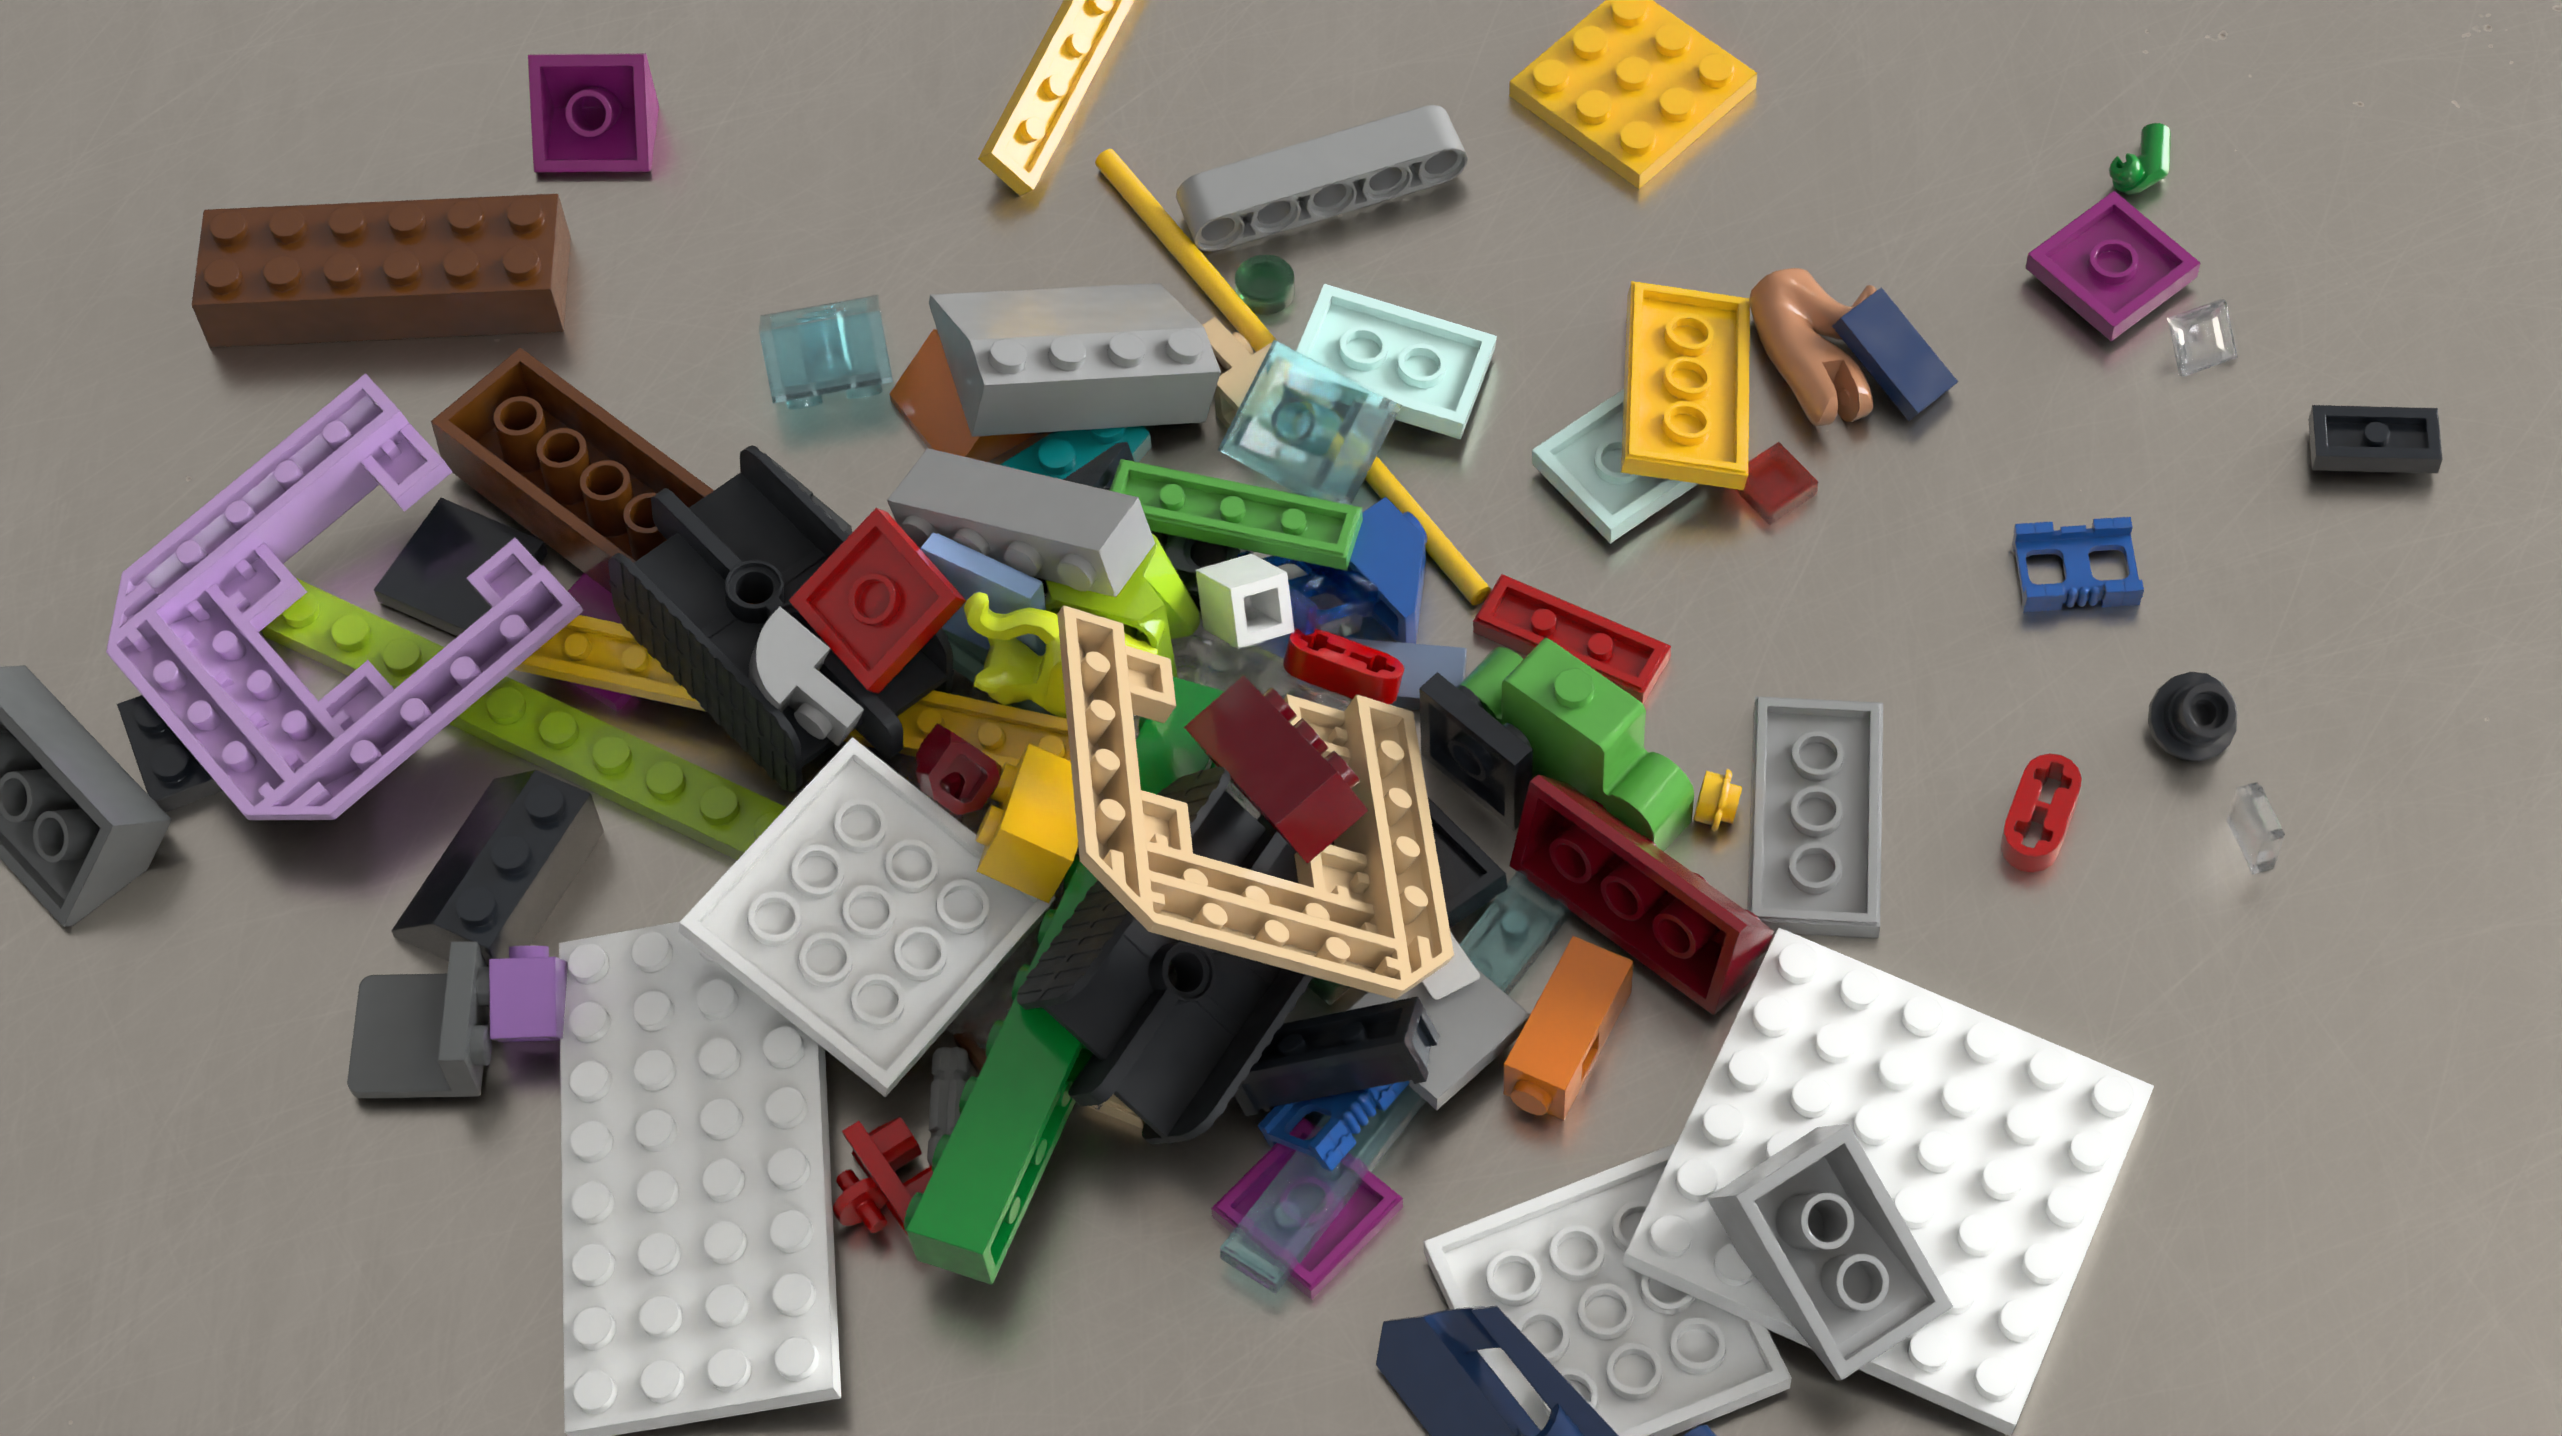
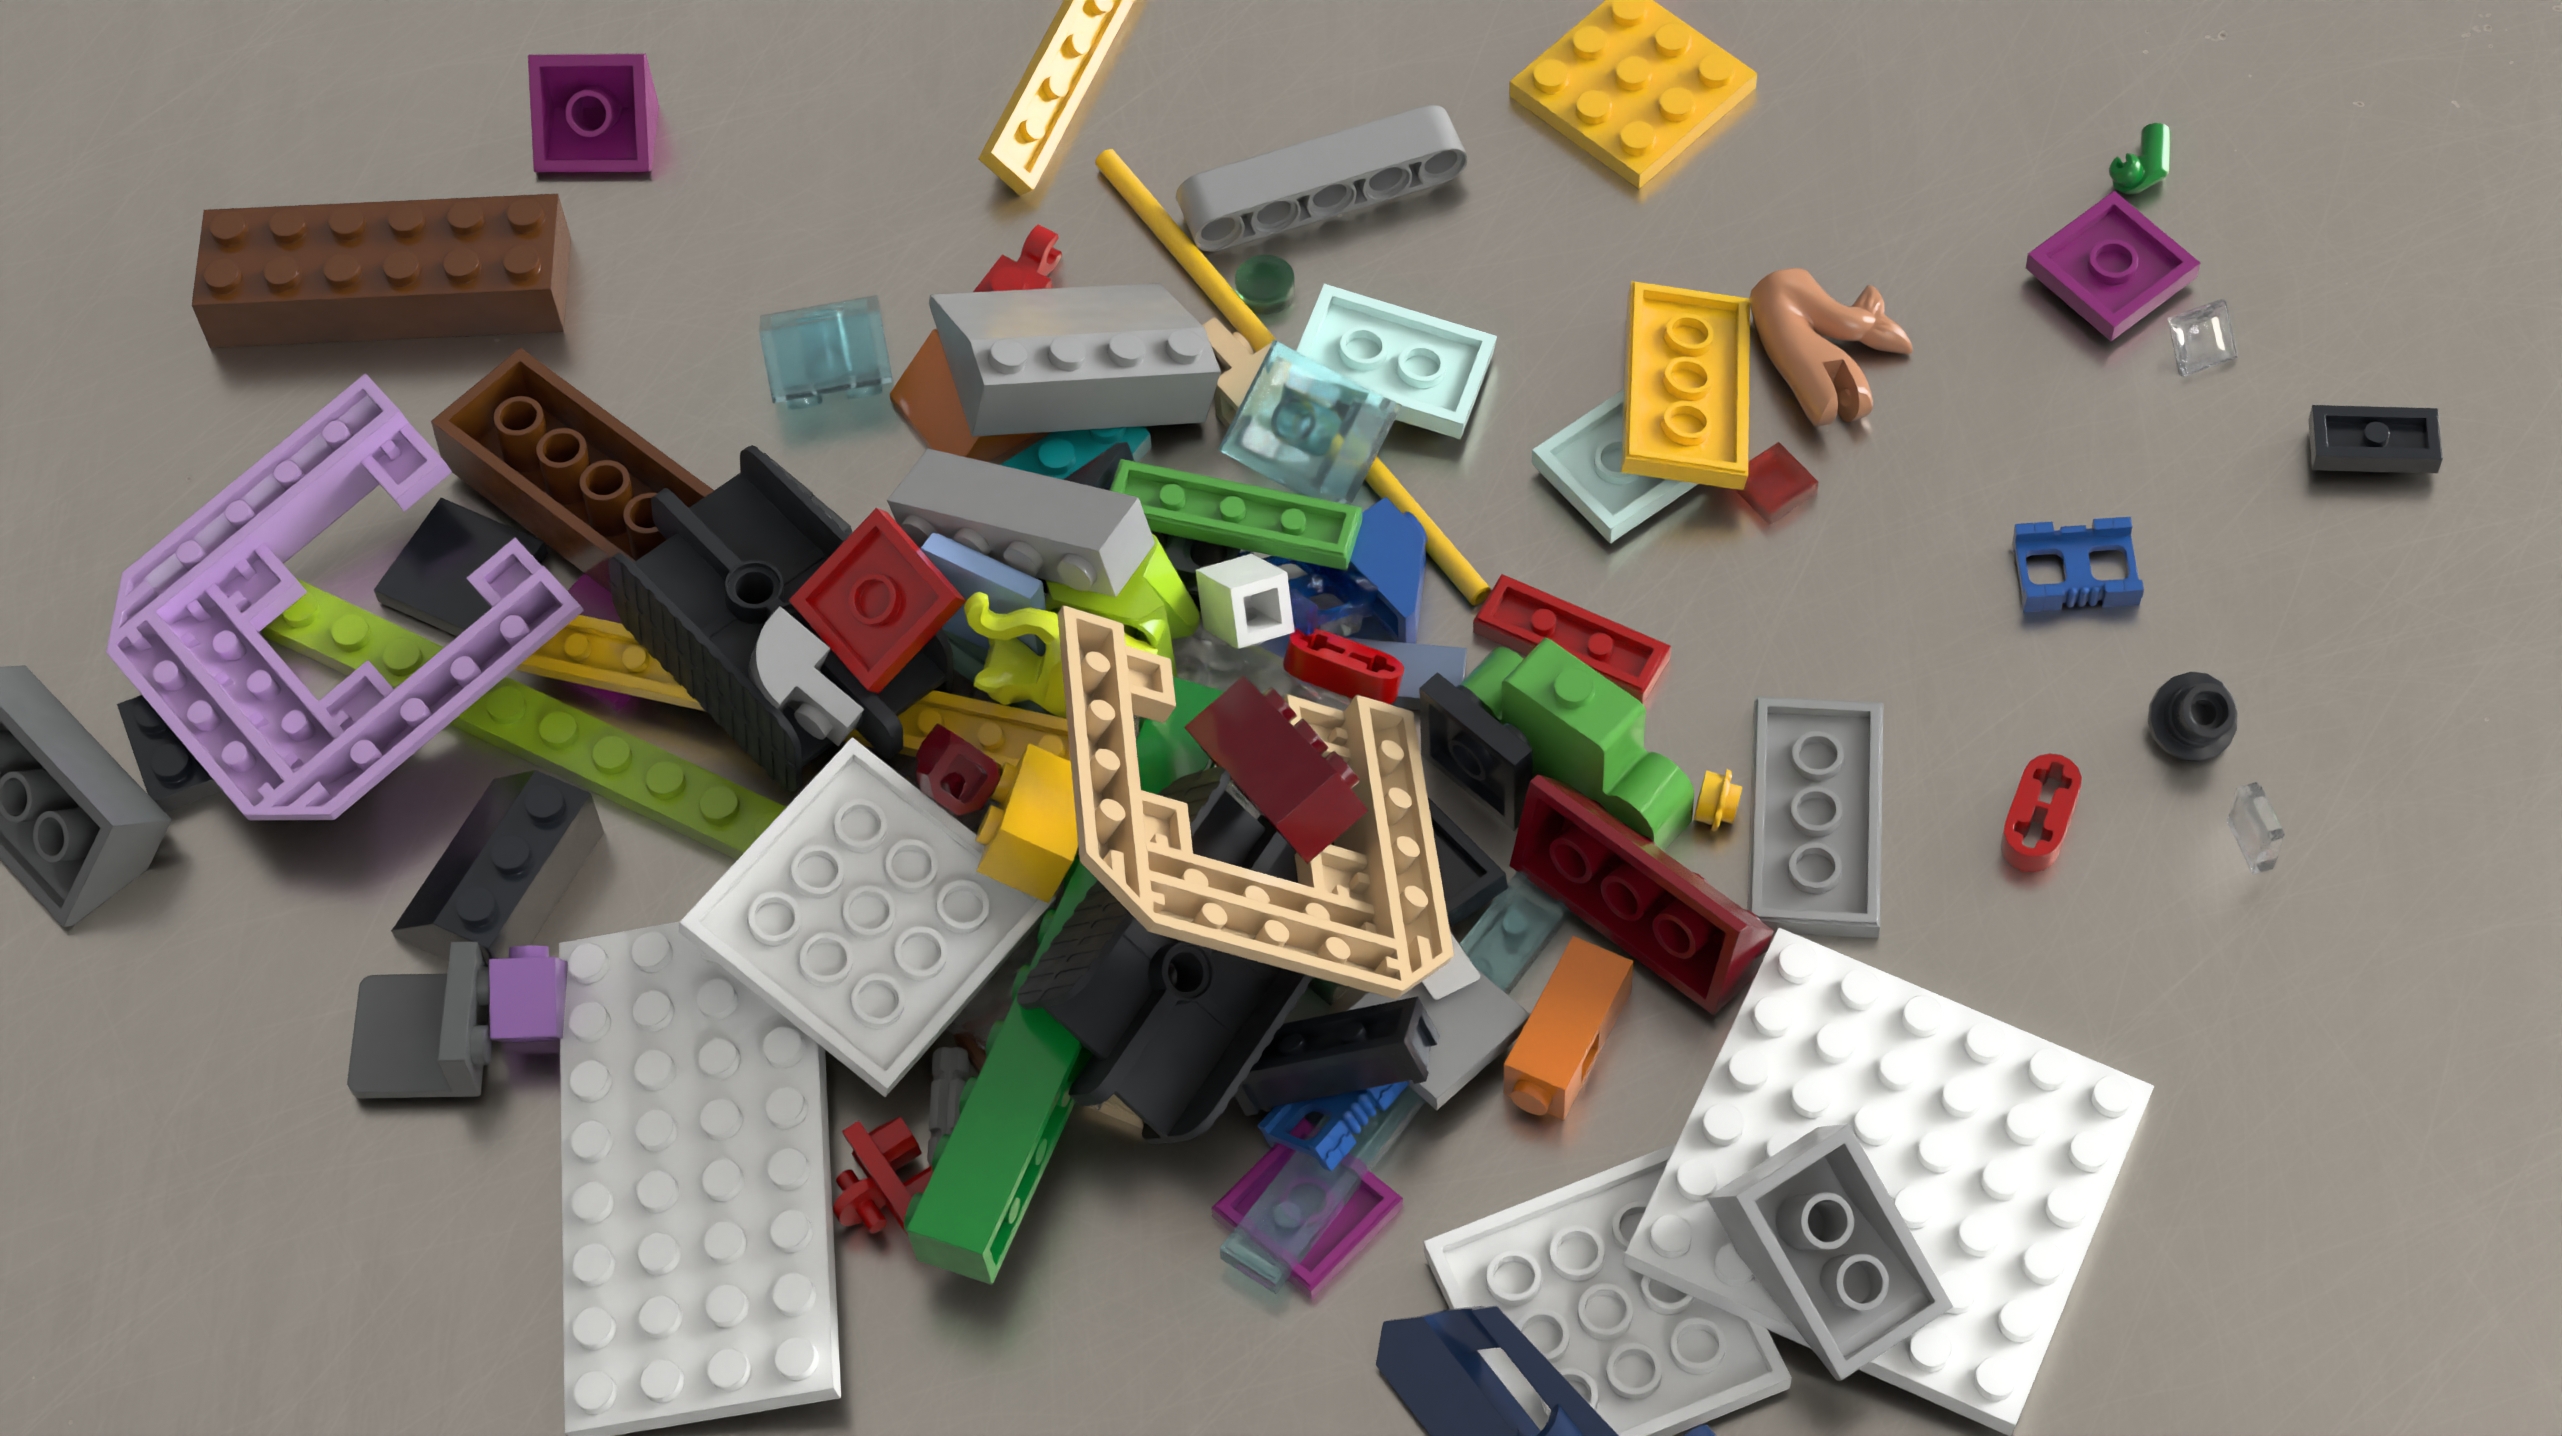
(1030, 271): none -> red plate
(1895, 354): dark blue tile -> none

